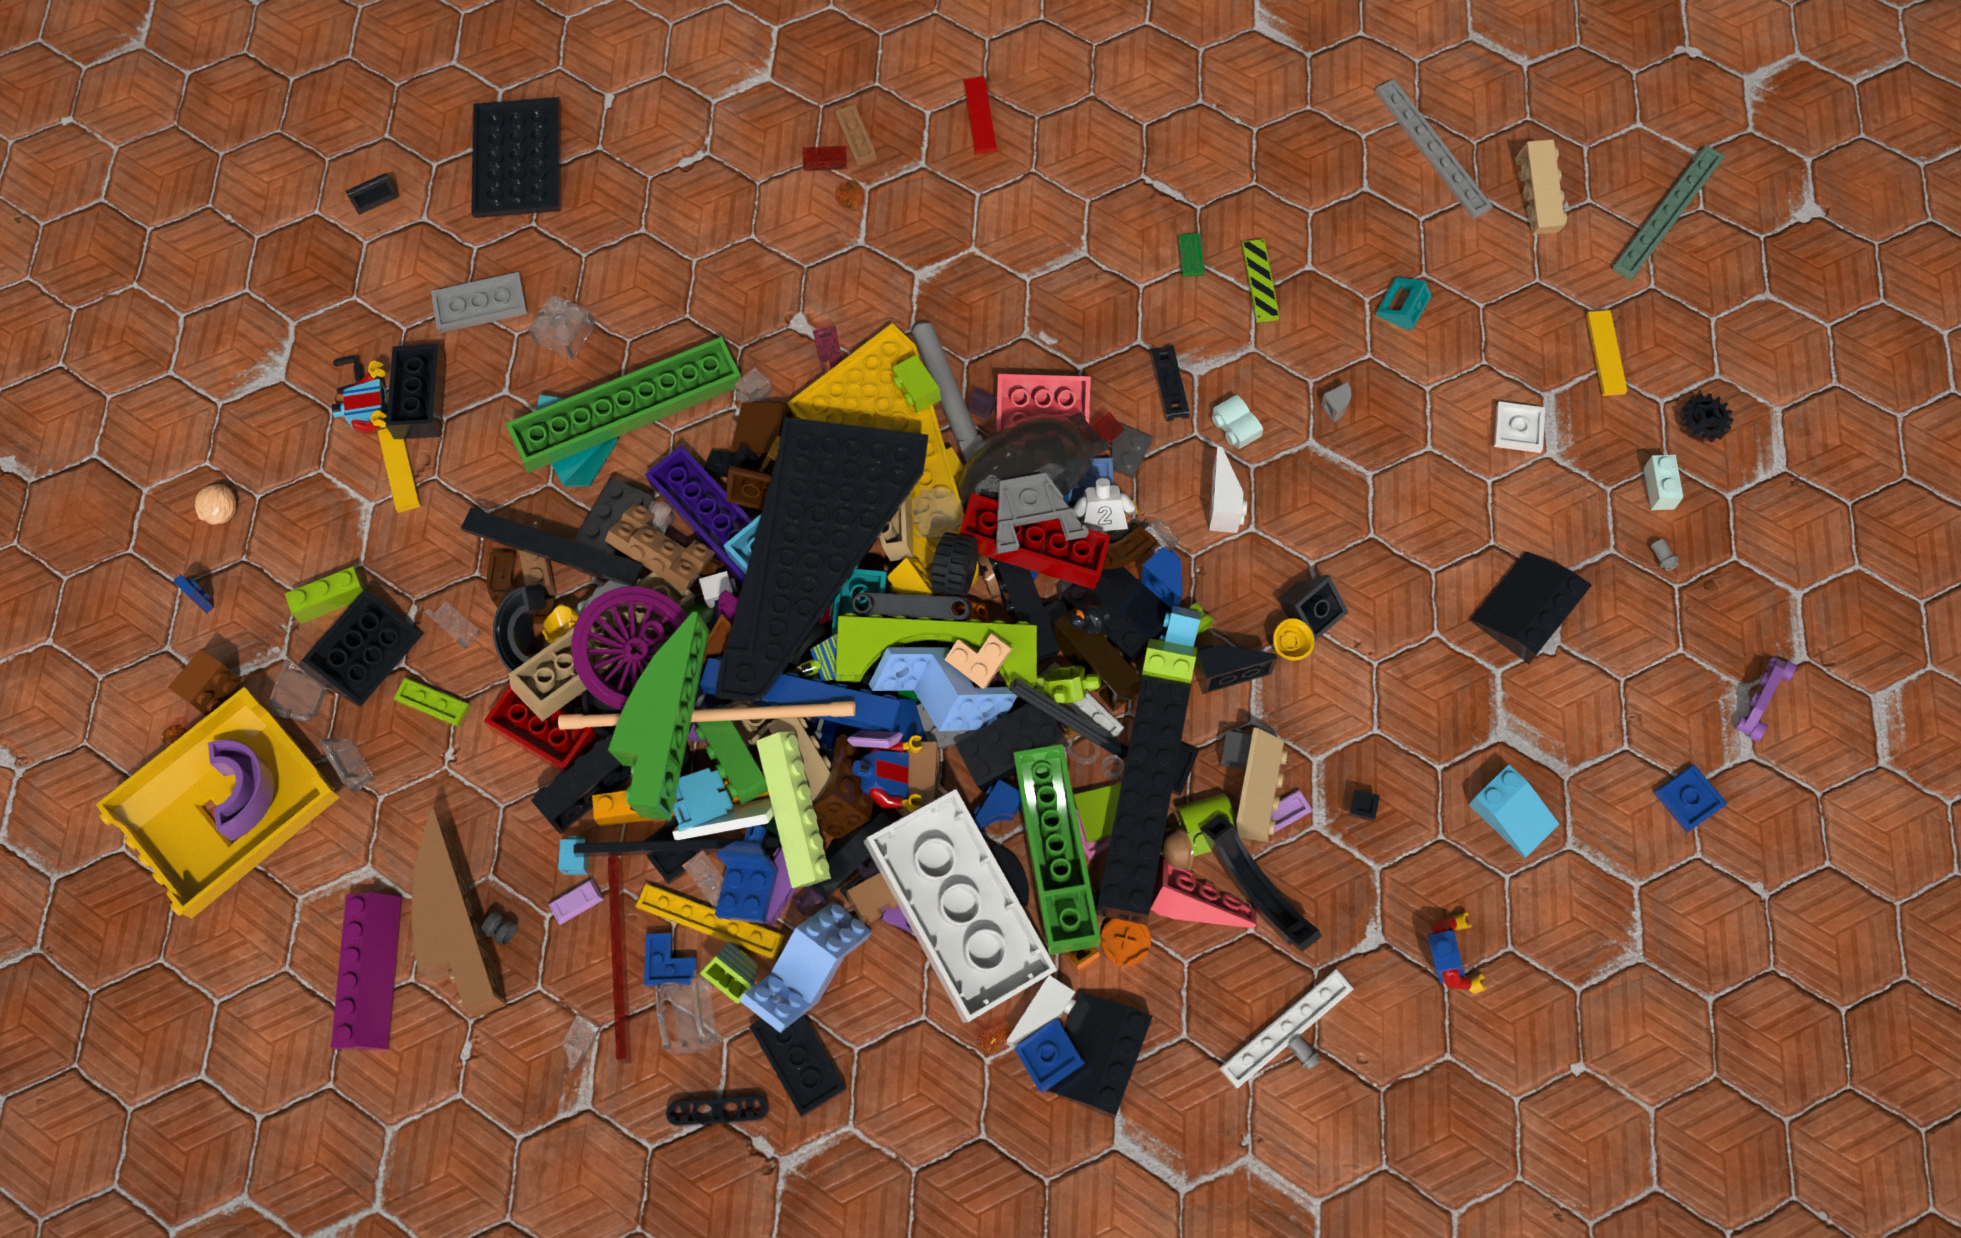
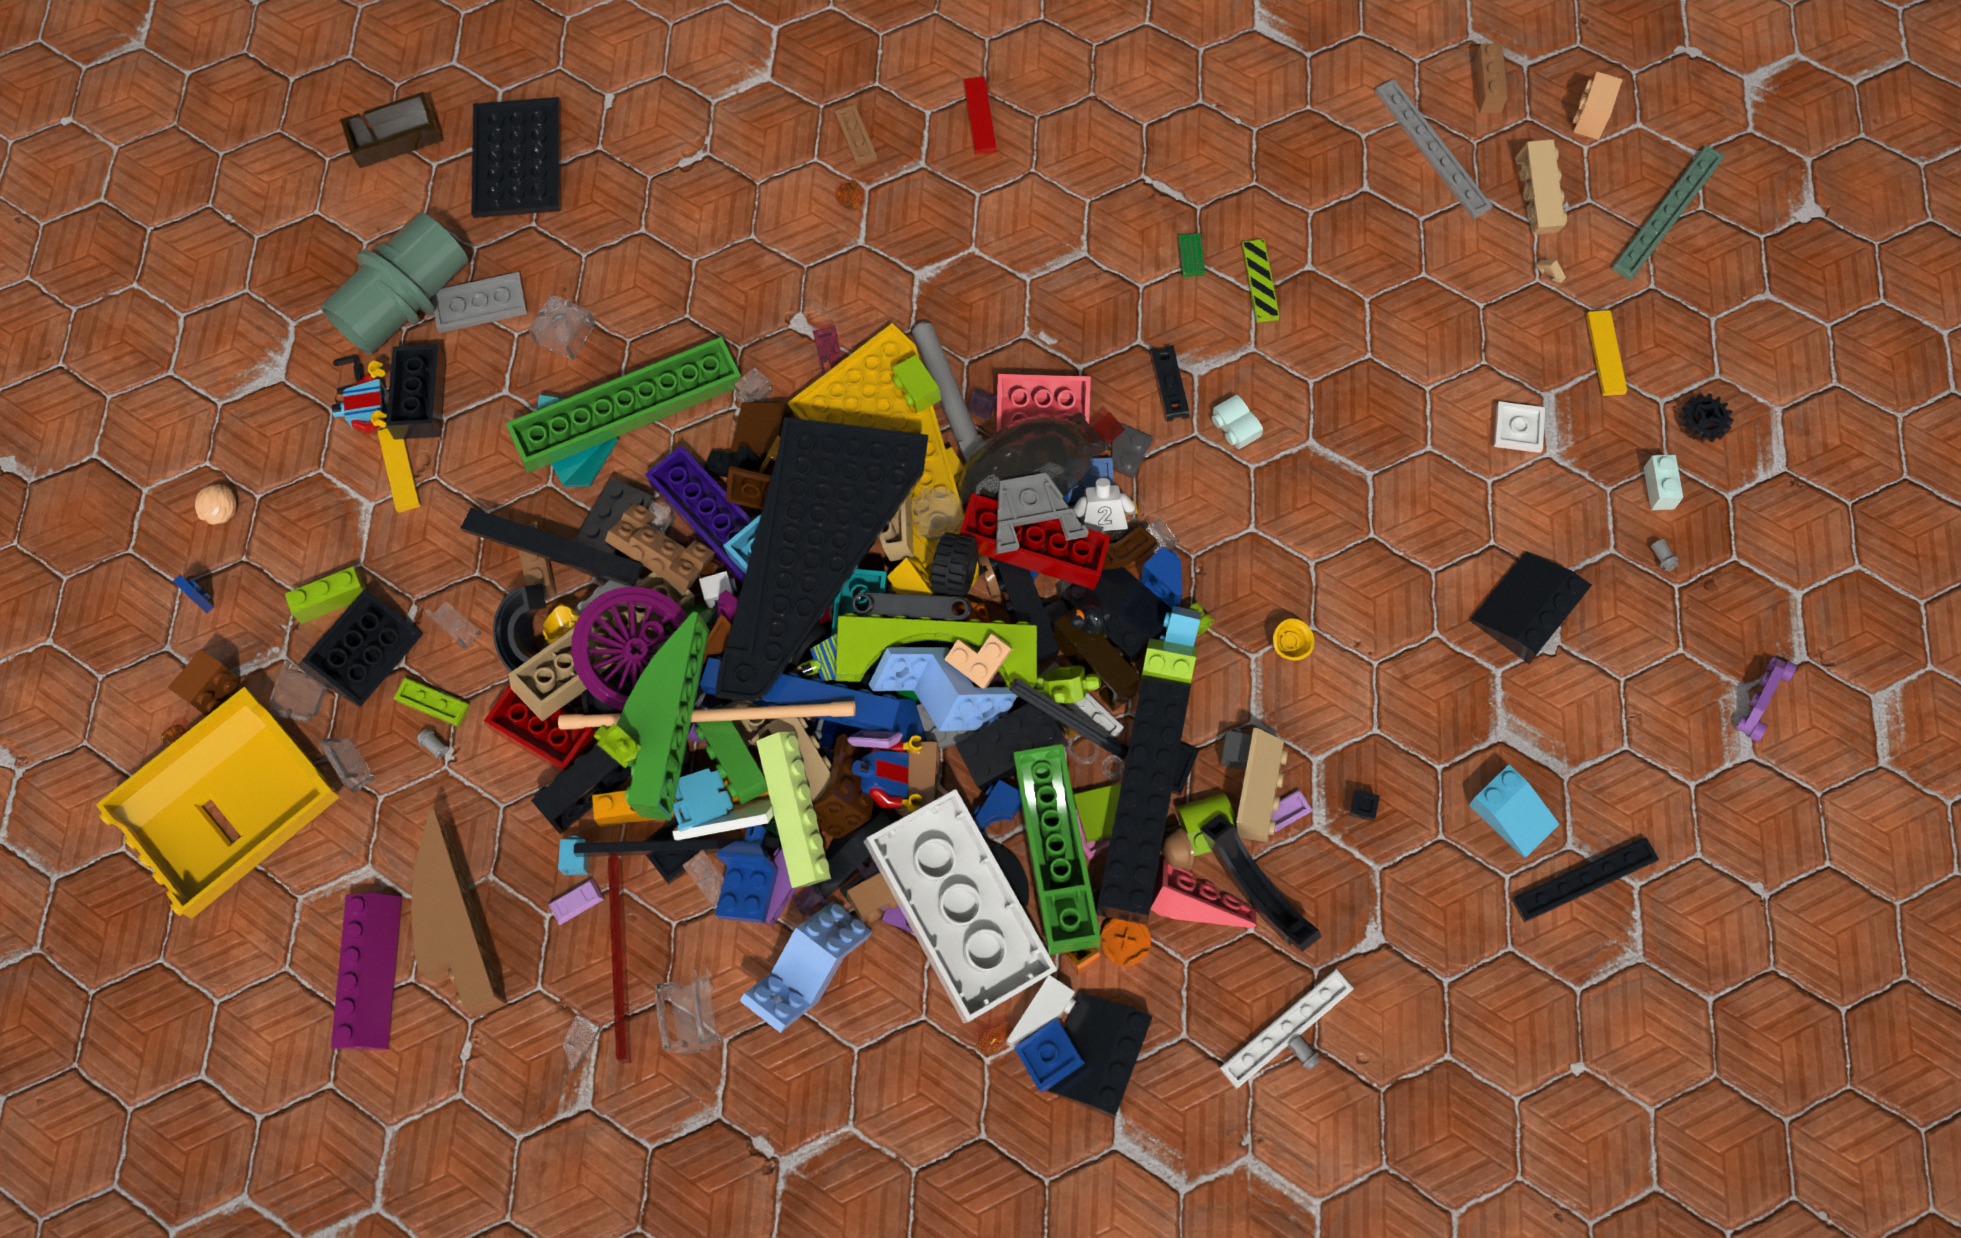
(252, 789): medium lavender brick -> none
(372, 193): black tile -> none
(393, 131): none -> dark brown piece
(394, 283): none -> sand green piece
(432, 743): none -> light grey pin
(498, 928): dark grey wheel -> none
(500, 583): reddish brown plate -> none
(617, 744): none -> lime hips
(660, 965): blue plate -> none
(703, 919): yellow tile -> none
(717, 1111): black beam -> none
(731, 971): lime torso -> none
(799, 1064): black plate -> none
(825, 158): clear red plate -> none
(1227, 501): white slope -> none
(1228, 666): black slope -> none
(1314, 603): black slope -> none
(1337, 401): light grey brick -> none
(1413, 306): teal tile -> none
(1447, 954): torso -> none
(1491, 78): none -> medium nougat brick
(1552, 268): none -> tan tile
(1585, 879): none -> black tile
(1596, 105): none -> light nougat brick
(1690, 798): blue tile -> none

